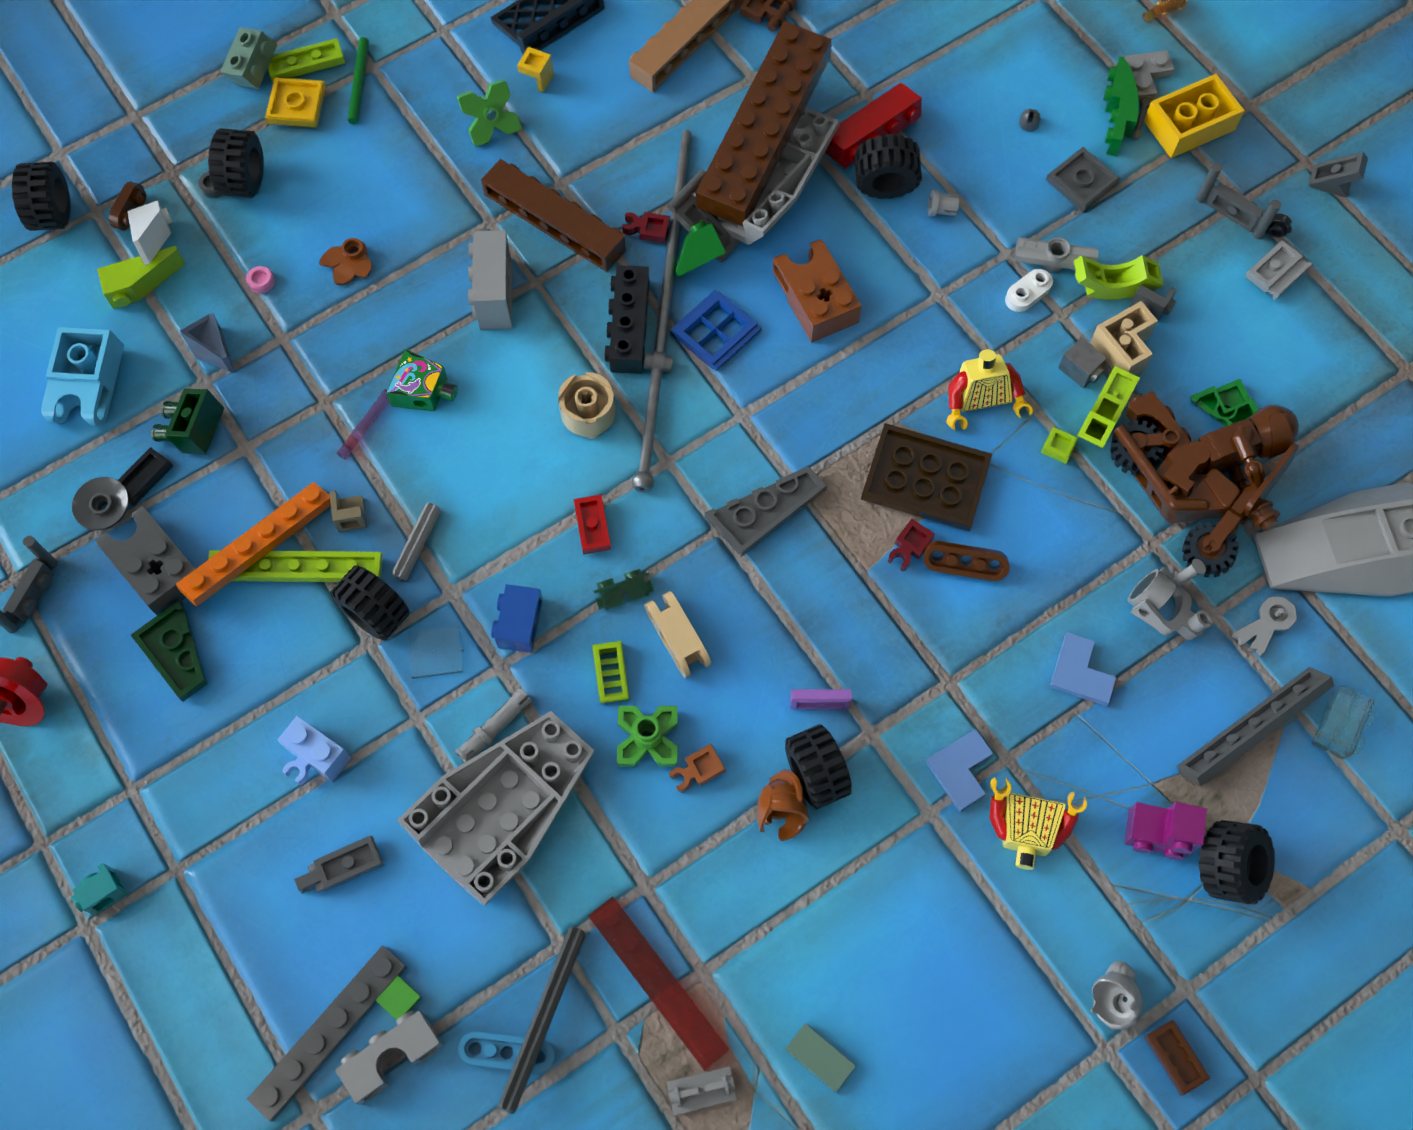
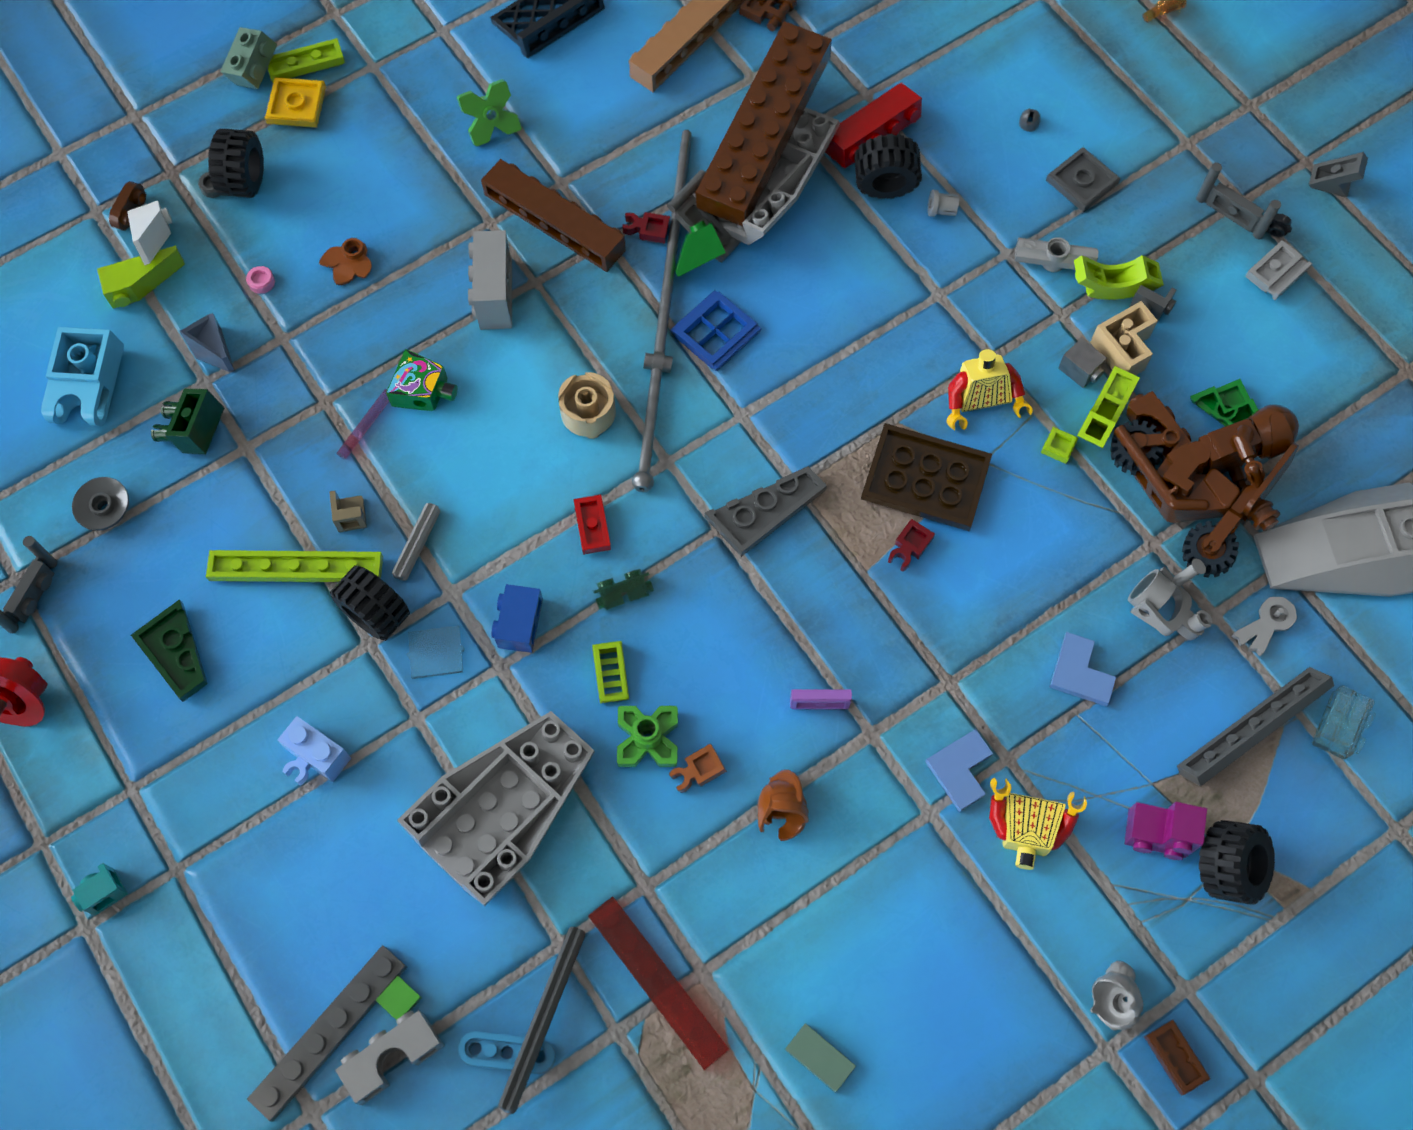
(41, 196): black tyre -> none
(144, 475): black tile -> none
(149, 562): dark grey brick -> none
(254, 544): orange plate -> none
(341, 866): dark grey hinge -> none
(358, 80): green bar -> none
(484, 735): light grey pin -> none
(537, 65): yellow panel -> none
(628, 319): black brick -> none
(677, 634): tan piece -> none
(701, 1090): light grey hinge -> none
(817, 292): dark orange brick -> none
(819, 766): black tyre -> none
(977, 567): reddish brown plate -> none
(1030, 288): white plate -> none
(1122, 104): green slope -> none
(1145, 103): dark grey hinge -> none
(1149, 67): light grey plate -> none
(1193, 115): yellow brick -> none

